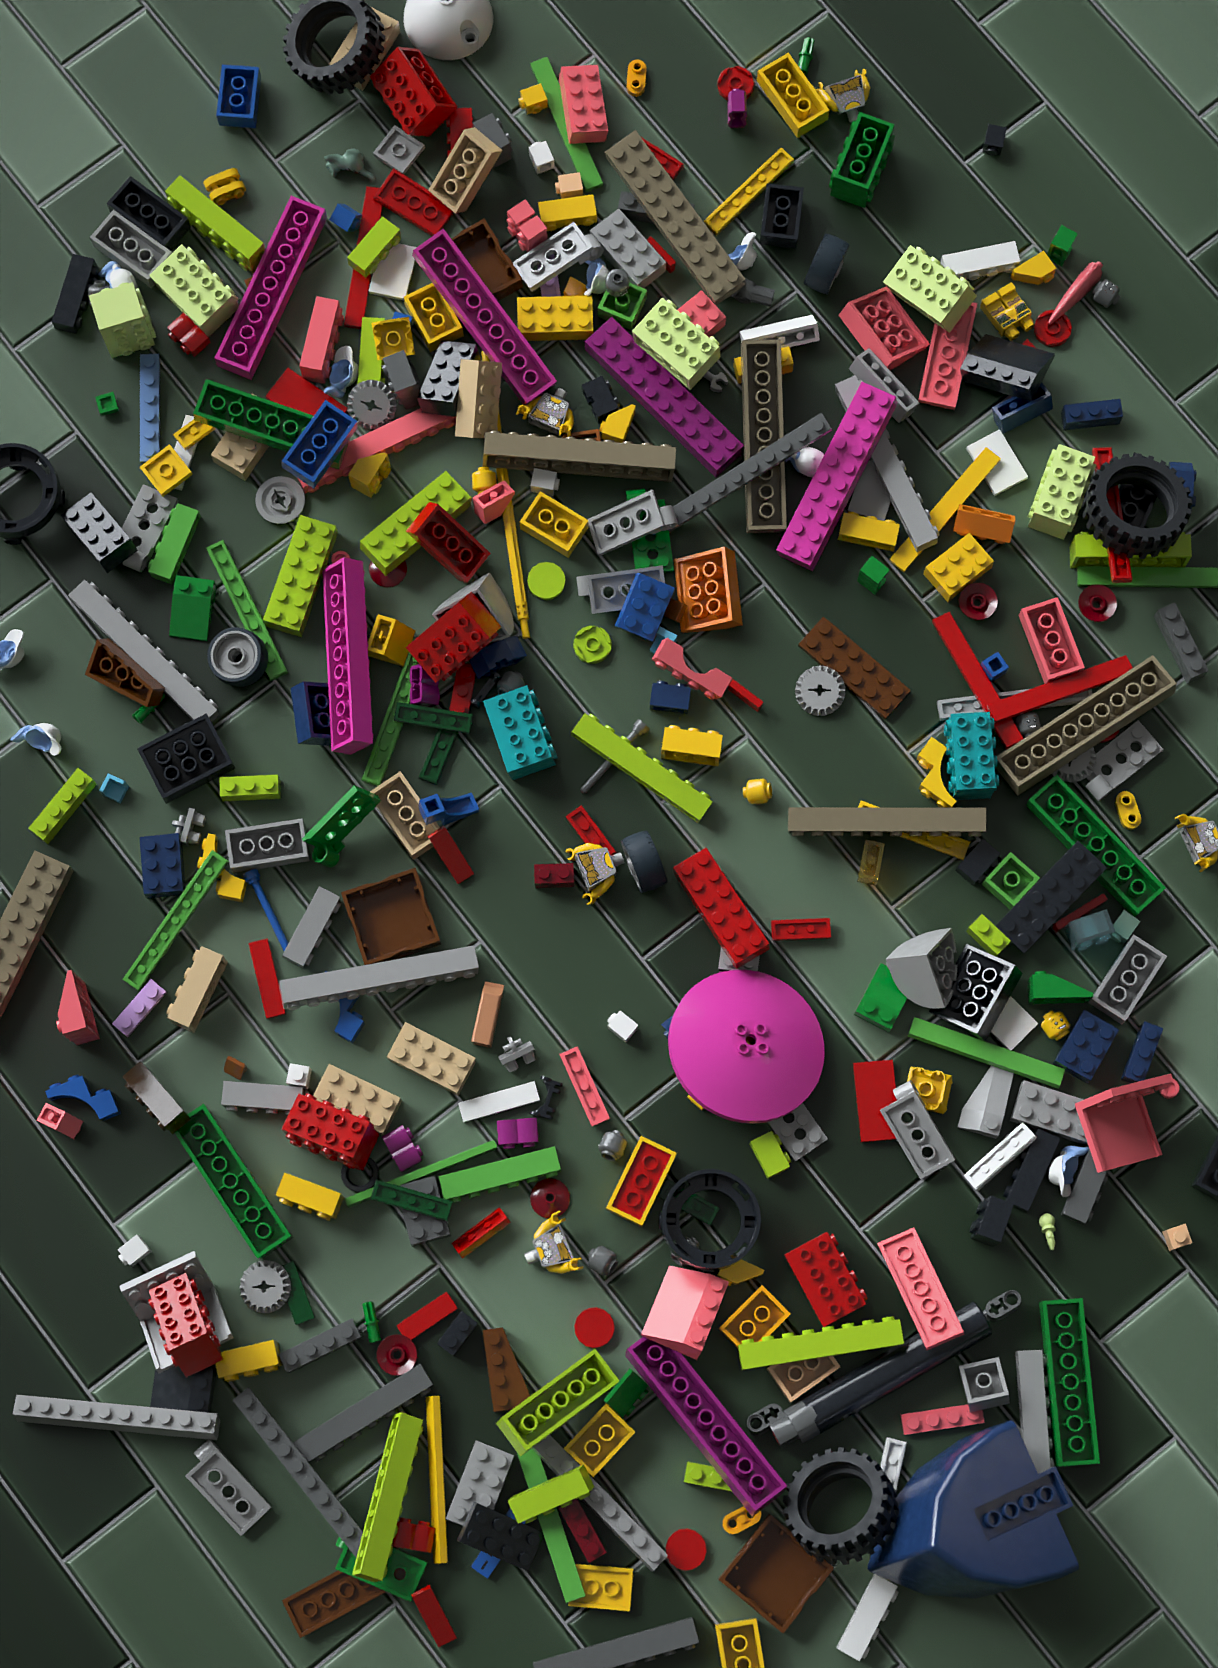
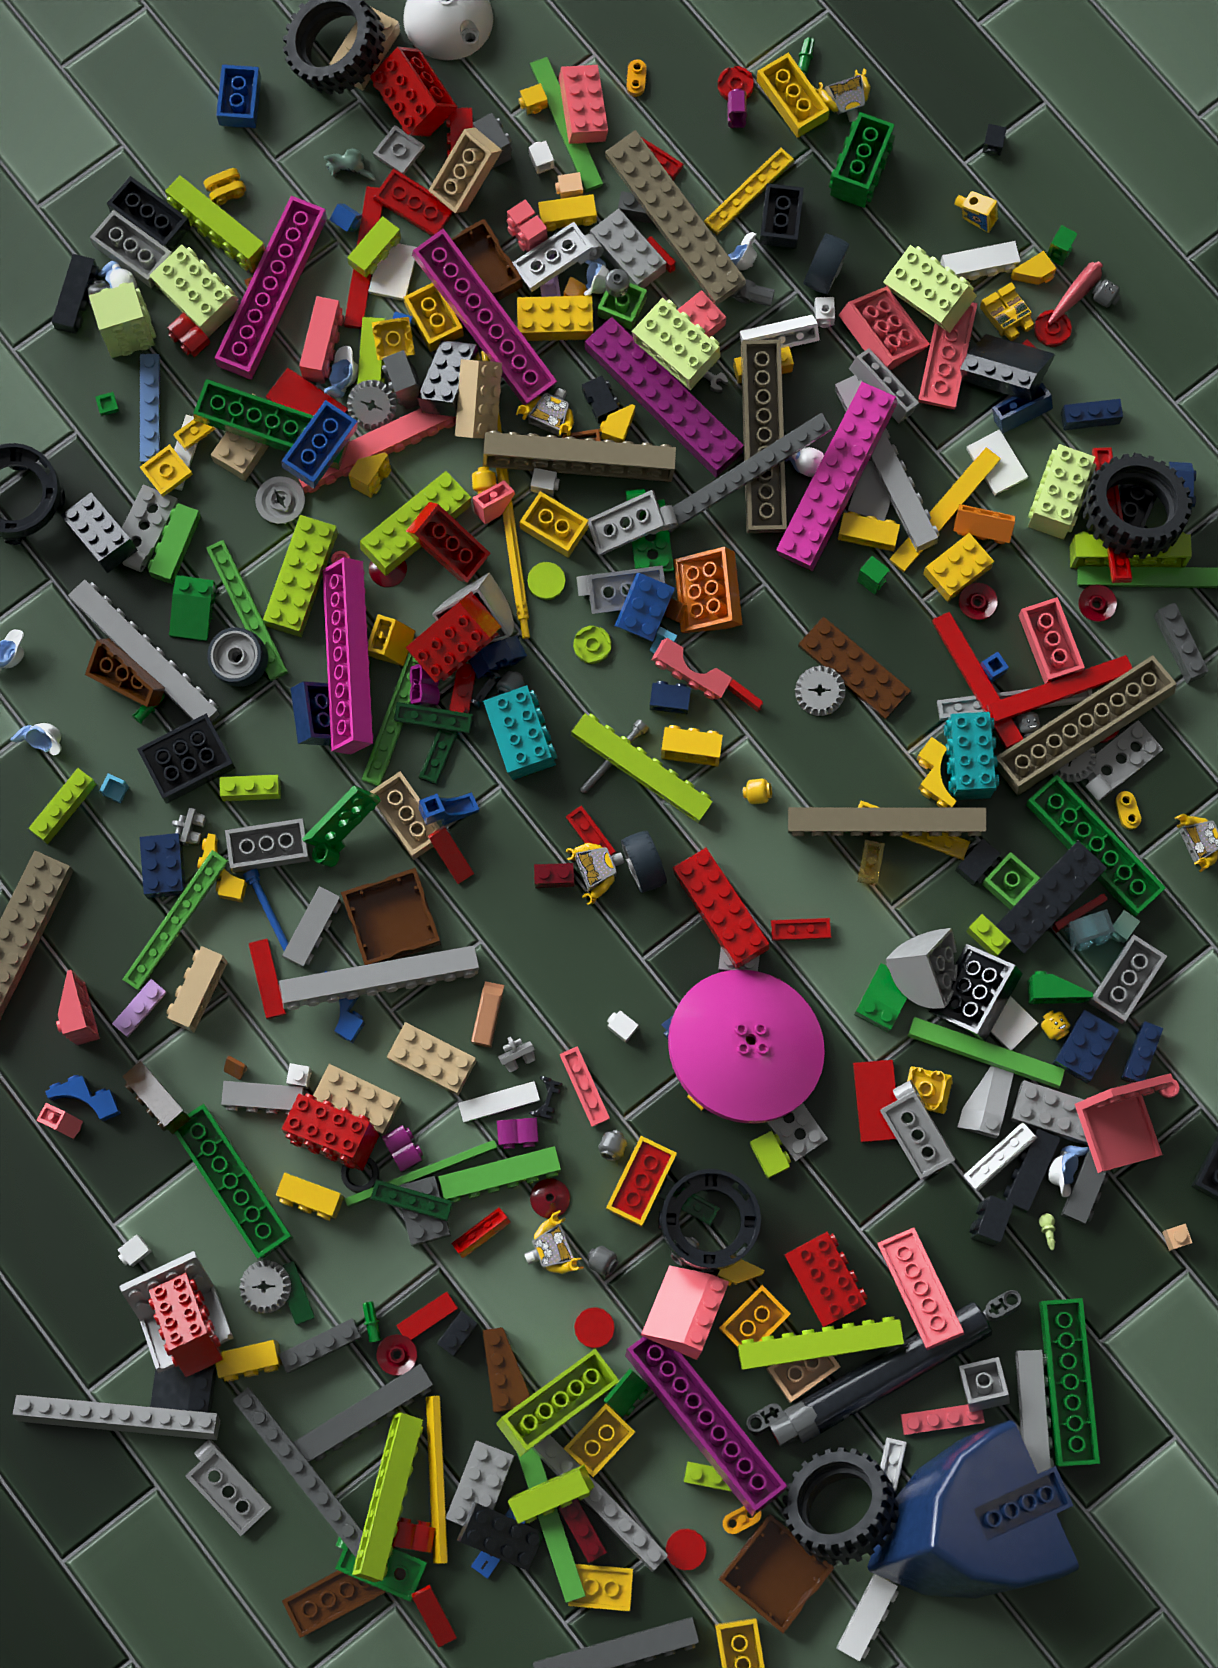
(824, 311): none -> white brick
(978, 210): none -> yellow torso

